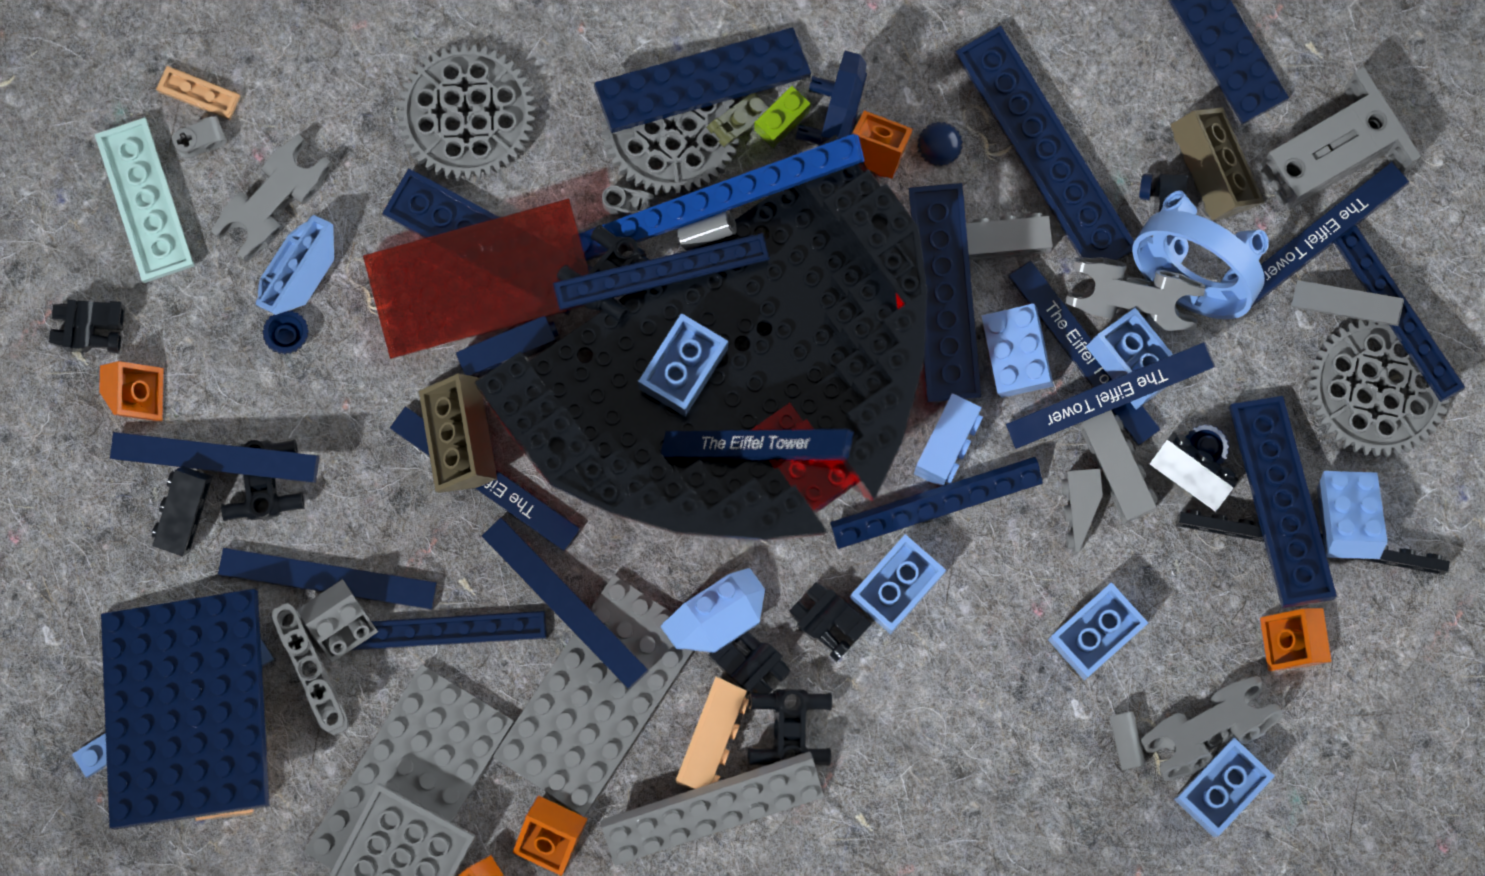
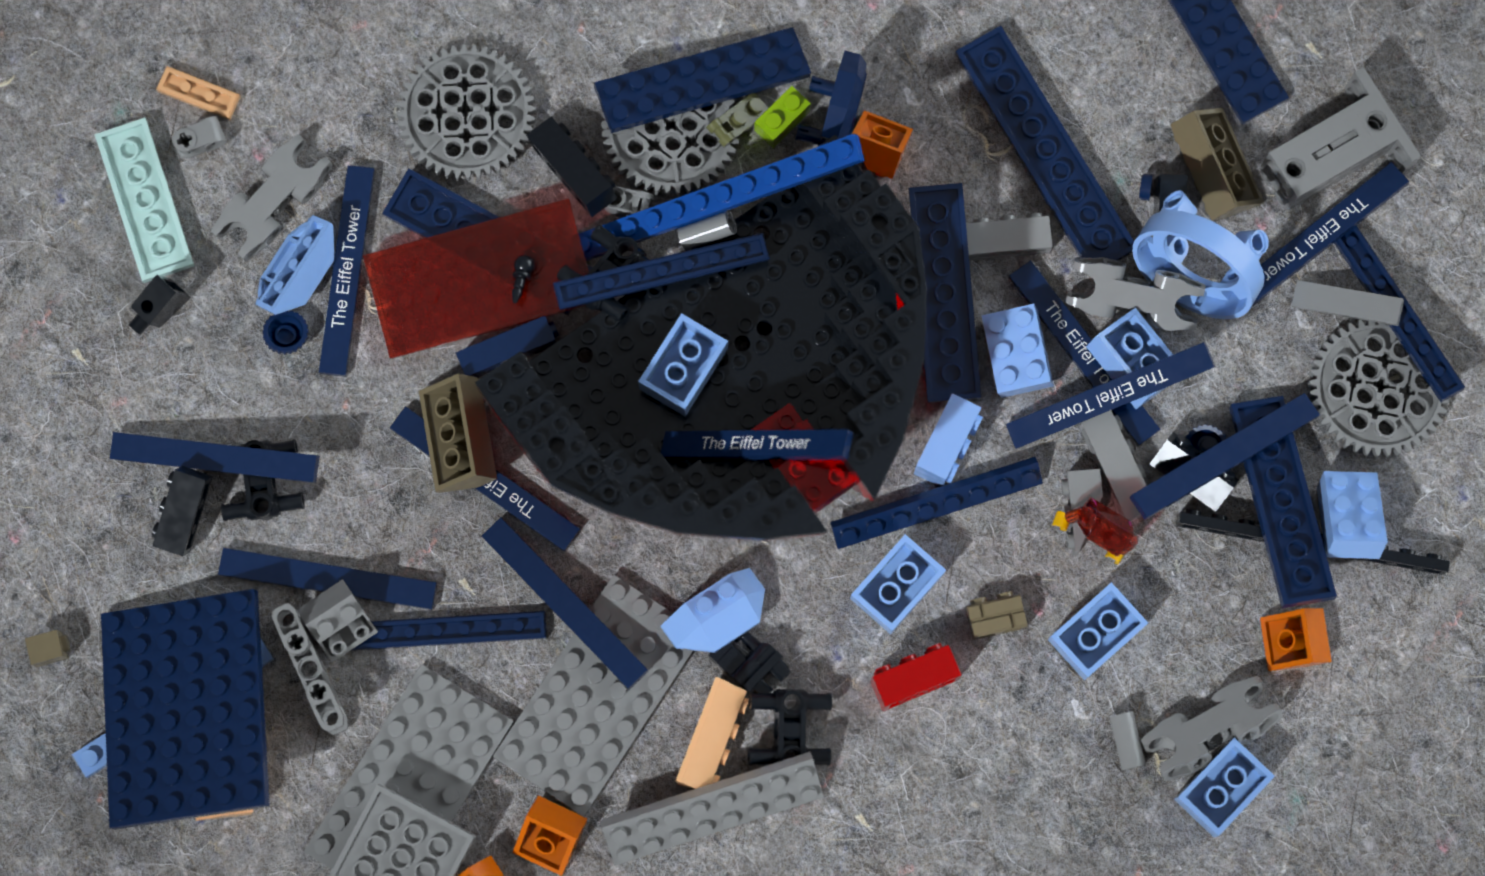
(47, 648): none -> dark tan brick
(80, 324): black hips -> none
(132, 389): orange slope -> none
(157, 303): none -> black torso
(346, 271): none -> dark blue tile
(524, 266): none -> black bar
(572, 167): none -> black brick
(824, 615): black hips -> none
(915, 676): none -> red brick
(939, 144): dark blue hat -> none
(996, 616): none -> dark tan brick
(1101, 527): none -> clear red torso
(1224, 456): none -> dark blue tile

